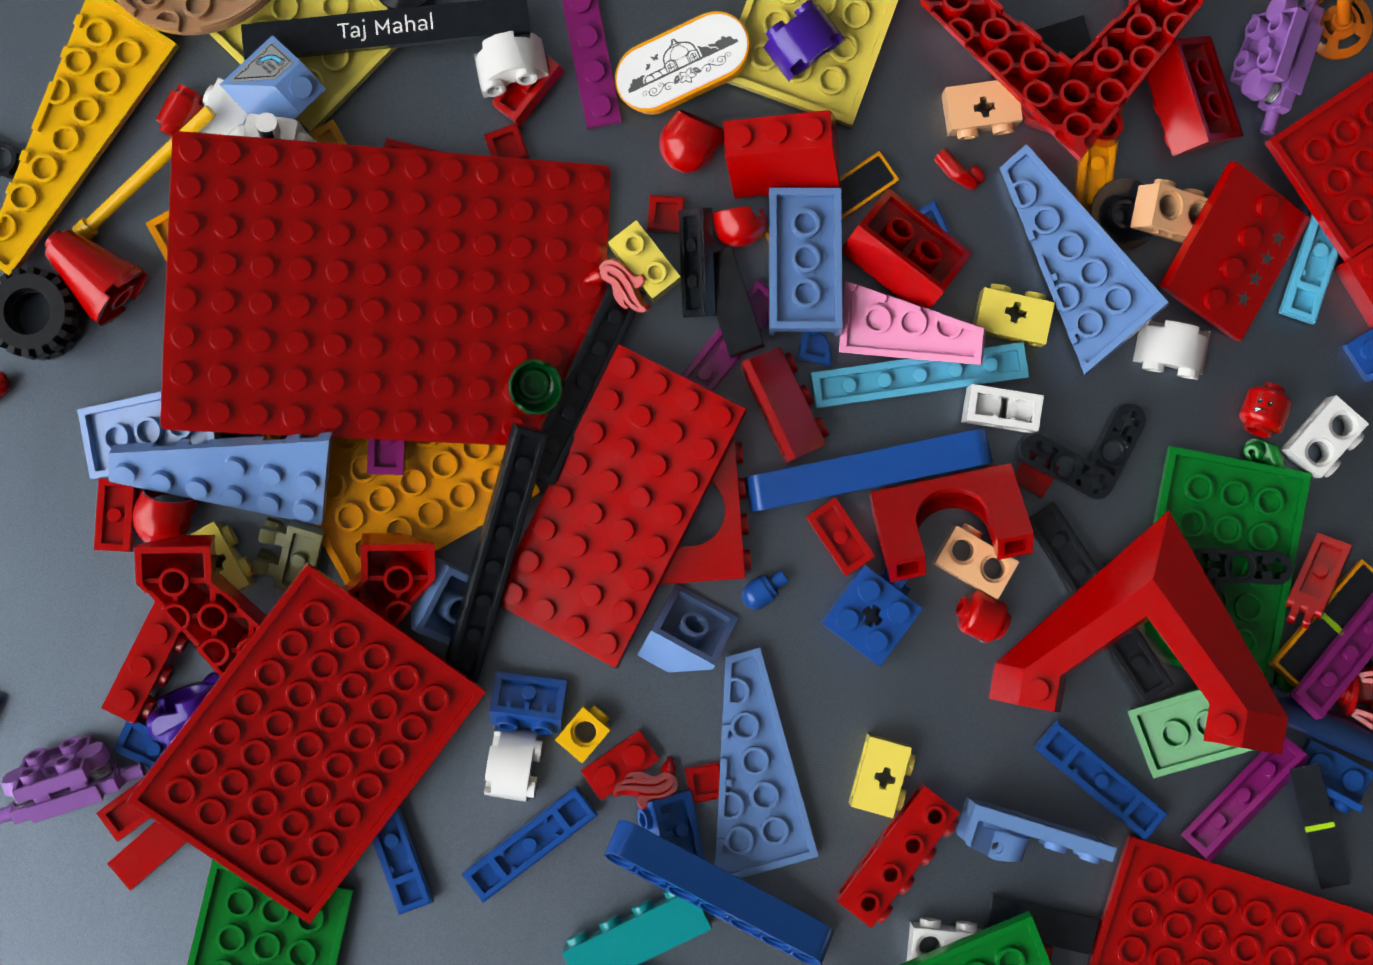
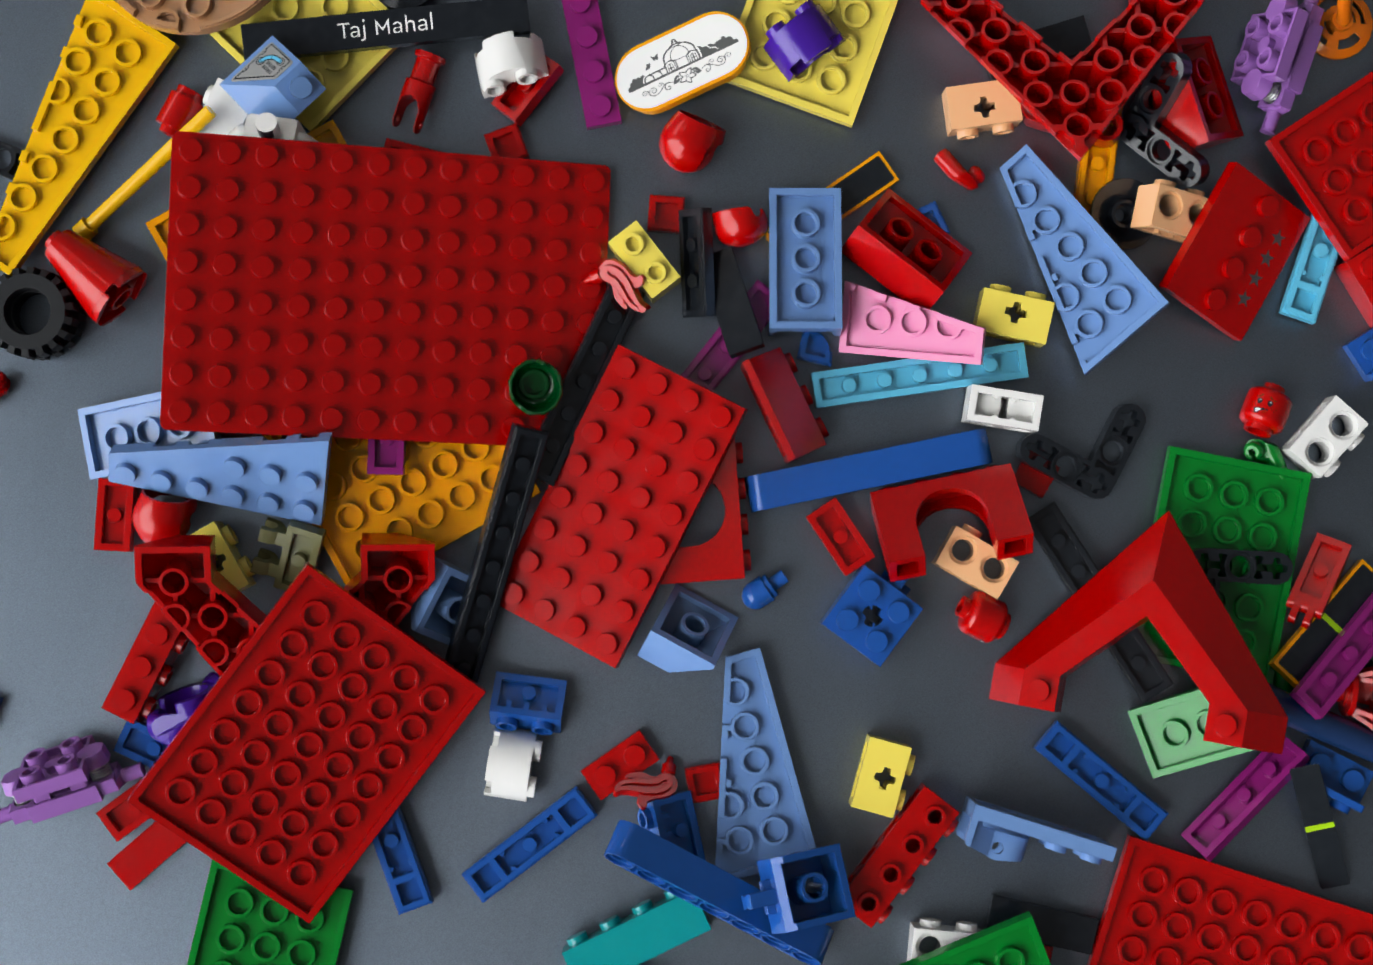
(419, 88): none -> red piece
(583, 748): yellow brick -> none
(782, 153): red slope -> none
(784, 892): none -> blue hinge
(1152, 120): none -> black beam
(1172, 346): white cylinder -> none

